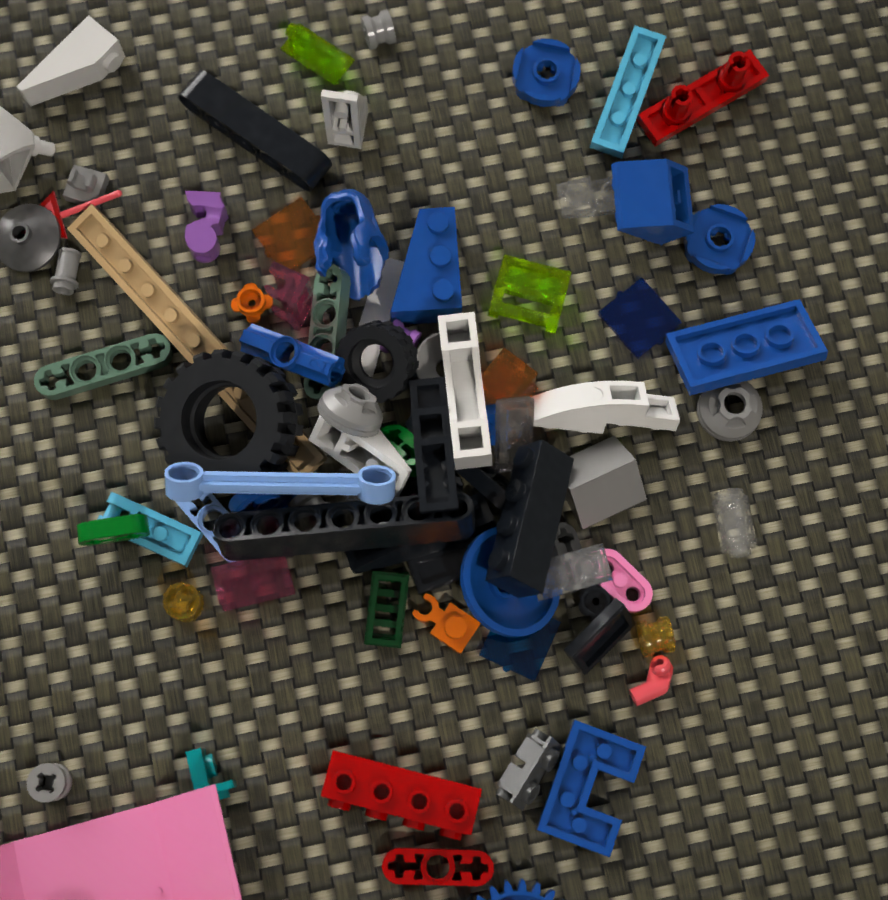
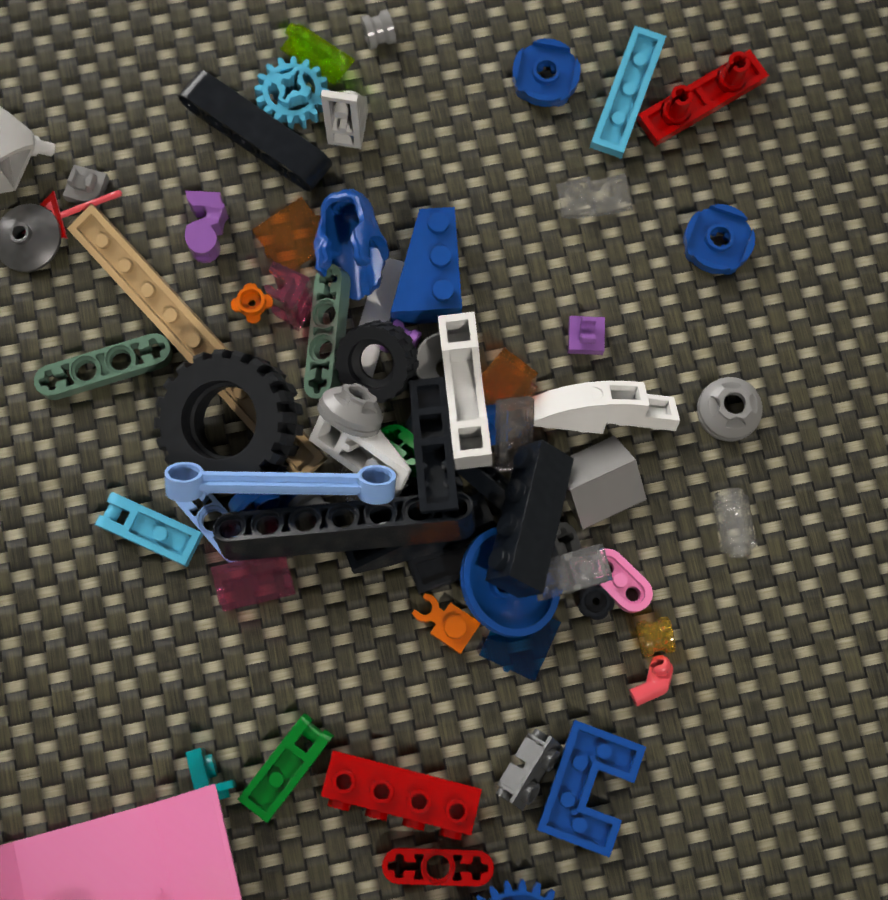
(57, 779): light grey wheel -> none
(66, 271): light grey pin -> none
(76, 62): white slope -> none
(113, 529): green beam -> none
(179, 596): clear yellow wheel -> none
(283, 84): none -> medium azure gear
(284, 769): none -> green plate
(307, 360): blue piece -> none
(381, 639): dark green slope -> none
(530, 282): clear neon green plate -> none
(586, 335): none -> medium lavender tile
(600, 636): black tile -> none
(639, 318): clear blue piece -> none
(652, 199): blue slope -> none
(745, 347): blue plate -> none

